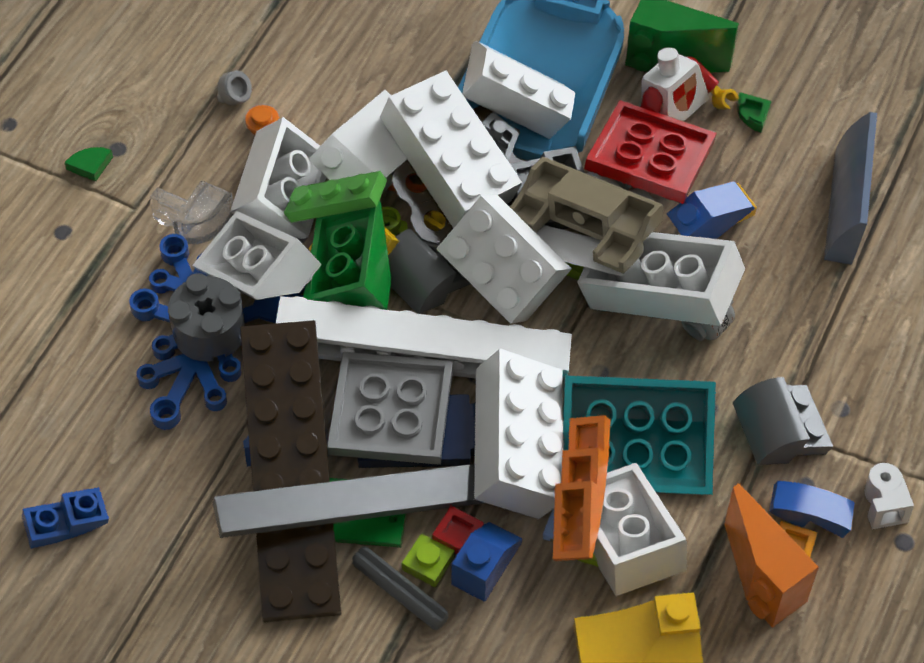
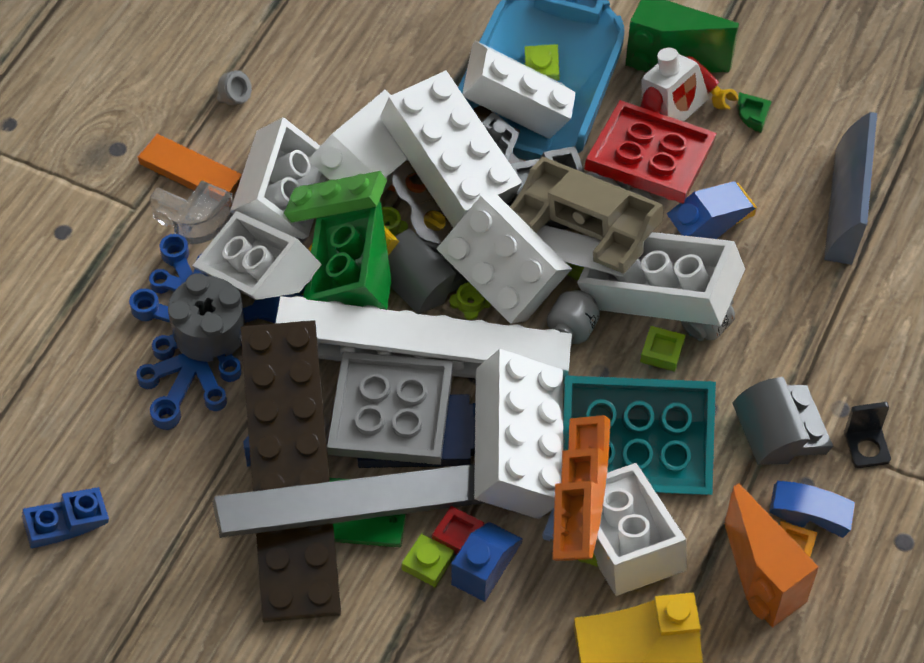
(89, 162): green tile -> none
(186, 165): none -> orange tile
(260, 117): orange plate -> none
(400, 588): dark grey axle -> none
(464, 294): none -> lime plate
(543, 59): none -> lime plate
(574, 314): none -> light grey head
(662, 348): none -> lime plate
(866, 424): none -> black bracket
(888, 497): white leg -> none

